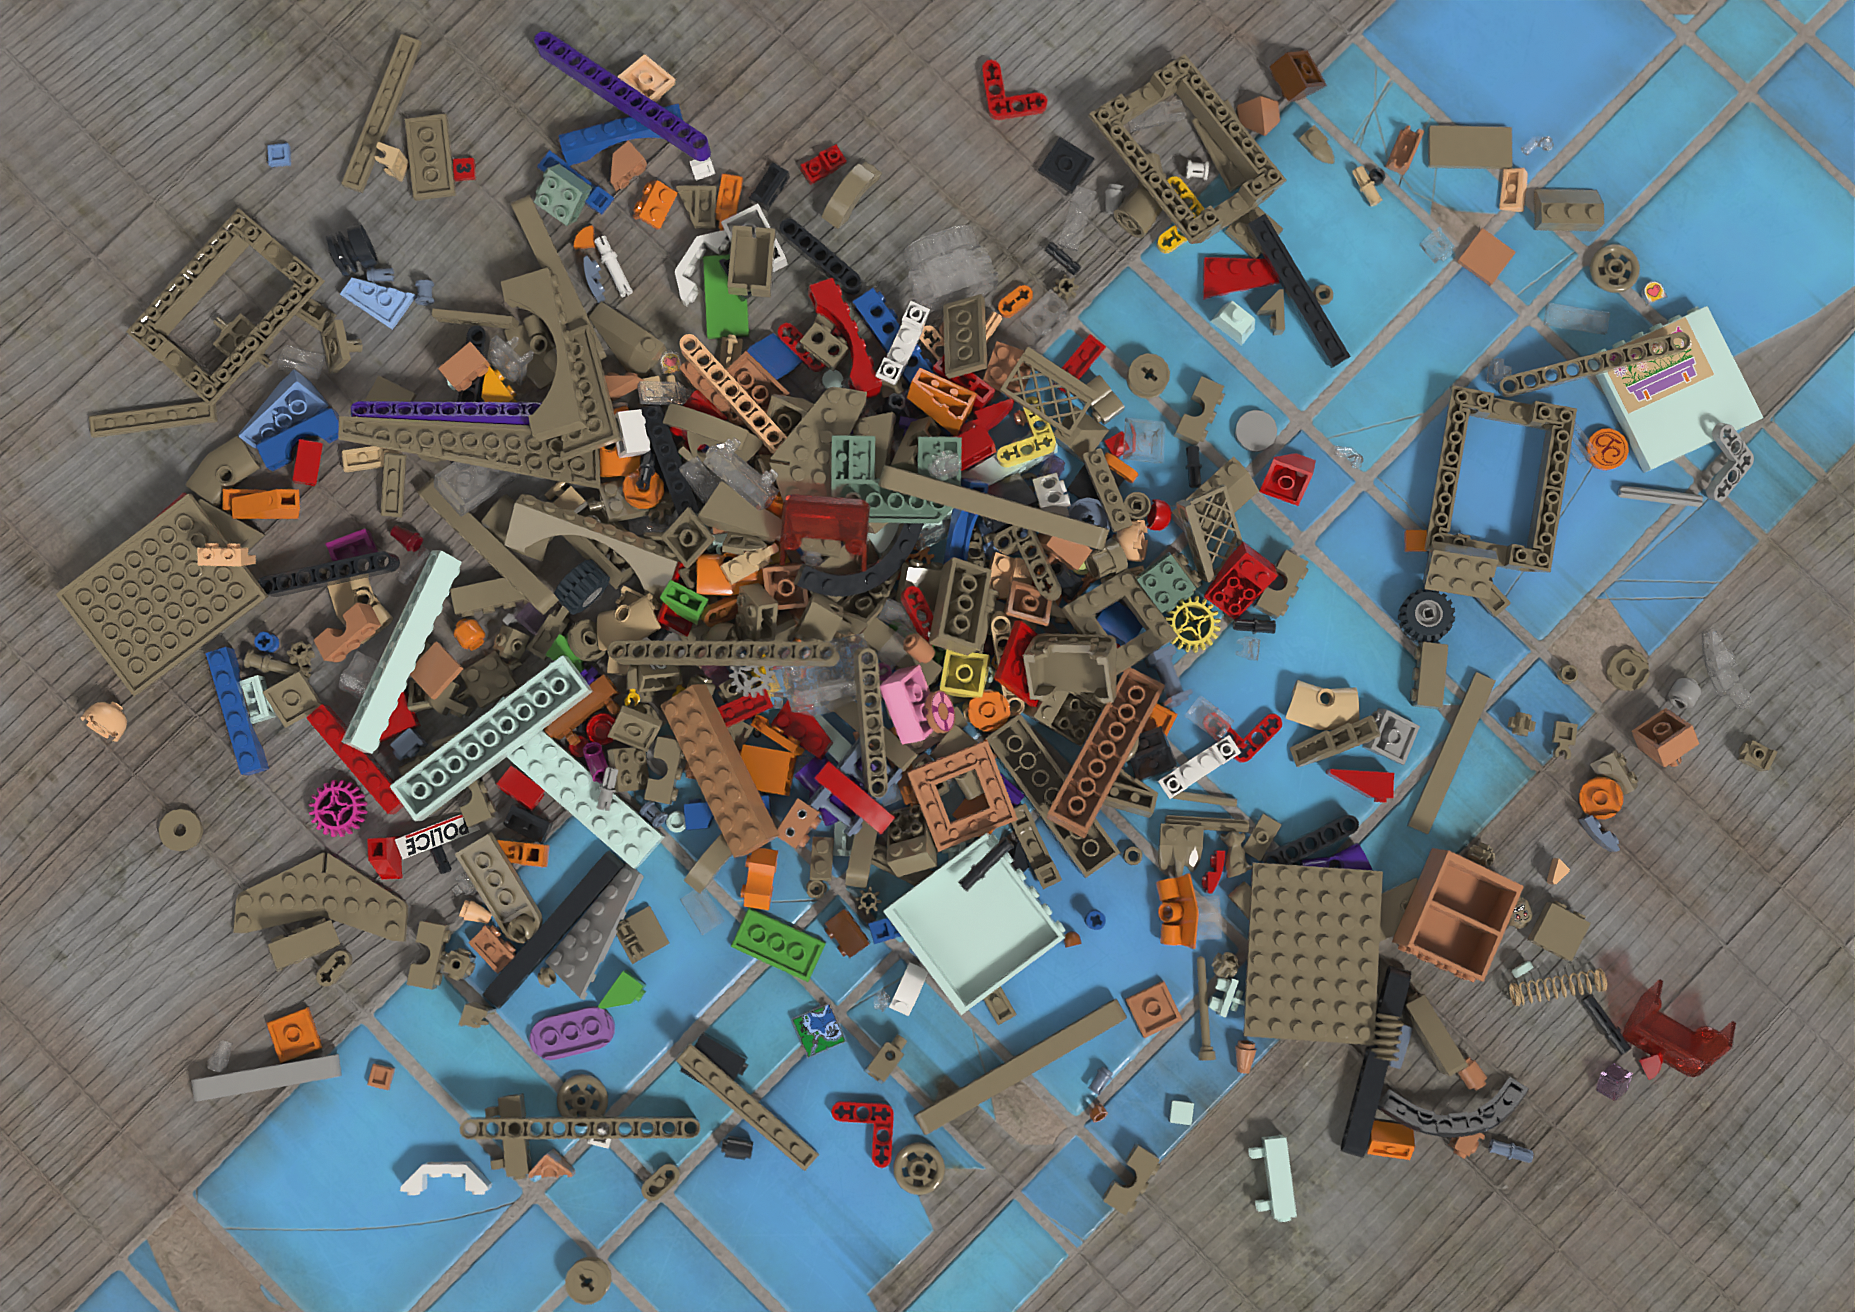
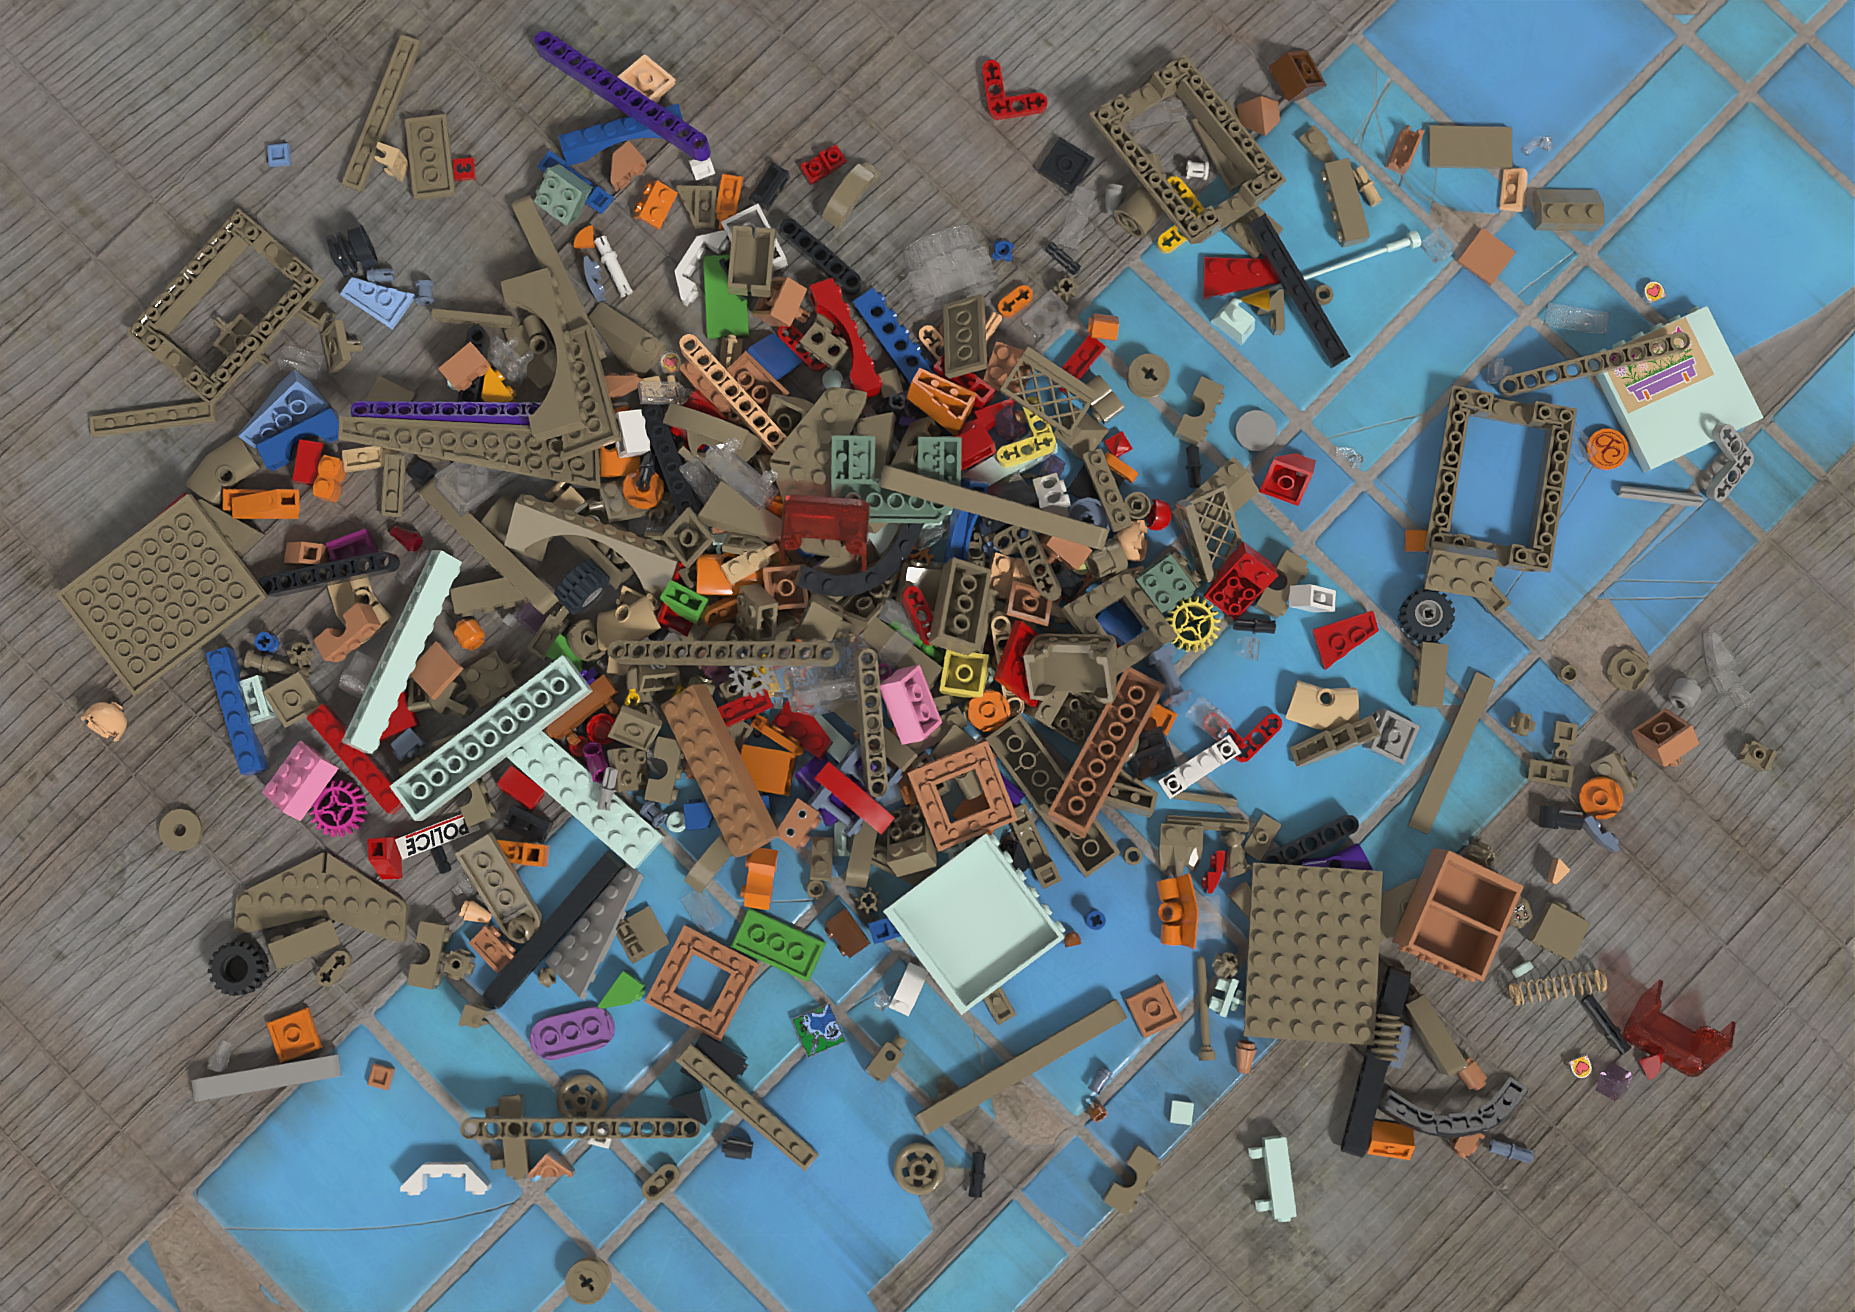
(221, 968): none -> black tyre
(224, 556): light nougat plate -> none
(299, 780): none -> bright pink brick
(306, 554): none -> nougat slope
(331, 474): none -> orange brick
(422, 472): none -> black tile
(510, 642): dark tan brick -> none
(666, 1000): none -> nougat plate
(693, 1105): none -> black slope
(783, 304): none -> nougat brick
(811, 558): clear plate -> none
(879, 1124): red beam -> none
(904, 343): white slope -> none
(918, 648): nougat brick -> none
(940, 712): tile -> none
(944, 465): clear head -> none
(977, 1174): none -> black pin
(985, 864): black pin -> none
(1003, 245): none -> blue plate
(1008, 426): none -> clear purple panel
(1103, 326): none -> orange brick
(1144, 440): clear slope -> none
(1262, 299): none -> light aqua piece
(1312, 598): none -> white brick
(1342, 636): none -> red wing
(1344, 202): none -> dark tan brick
(1368, 783): red slope -> none
(1374, 177): black hinge -> none
(1550, 773): none -> dark tan slope
(1556, 818): none -> black piece
(1580, 1066): none -> tile
(1603, 281): dark tan plate -> none

